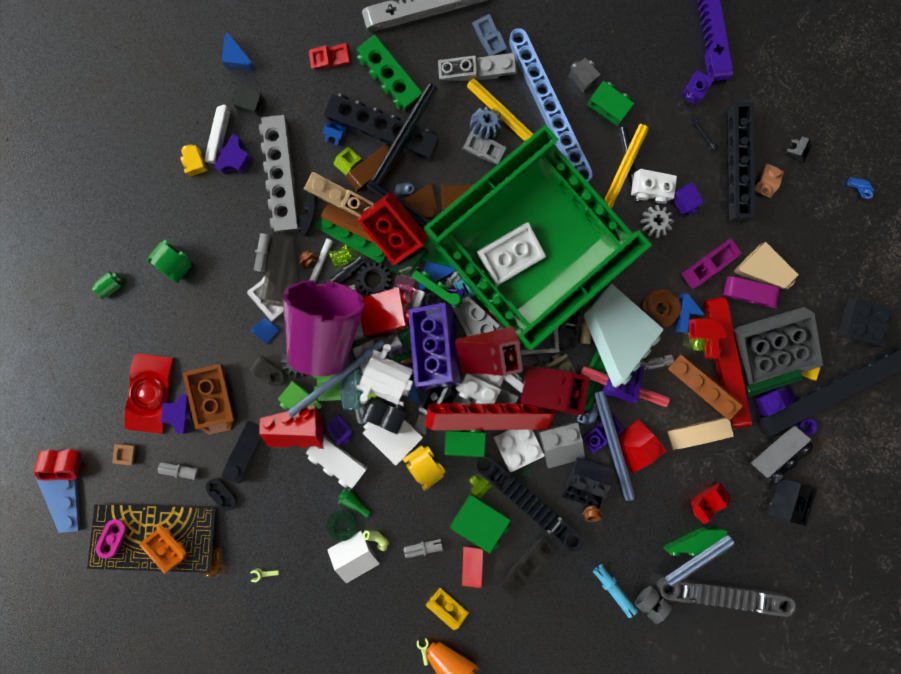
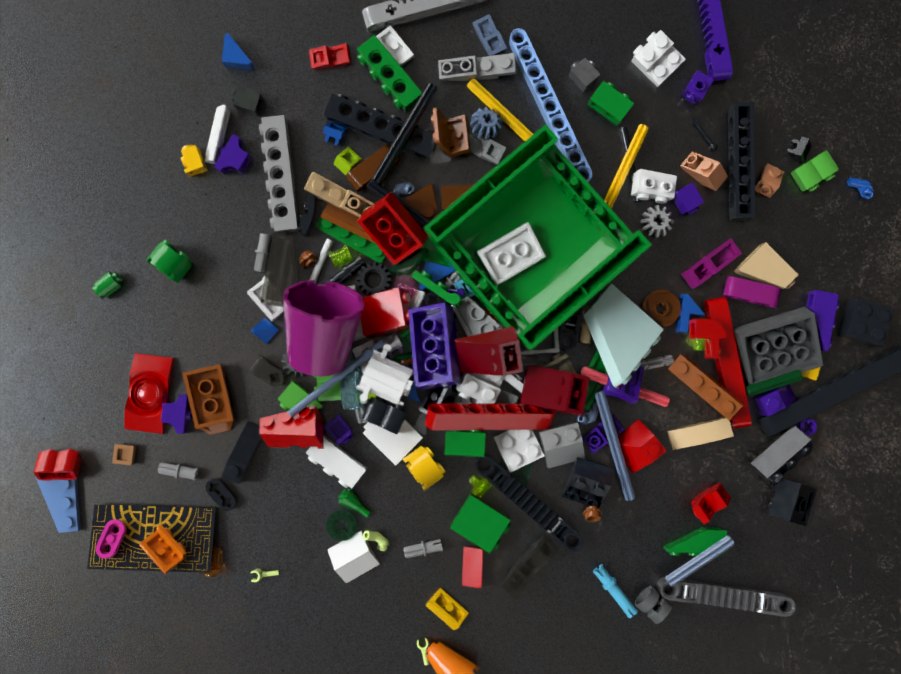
(395, 46): none -> white plate
(451, 133): none -> dark orange bracket
(657, 58): none -> white plate
(705, 170): none -> nougat slope
(814, 171): none -> bright green brick
(824, 306): none -> dark purple slope

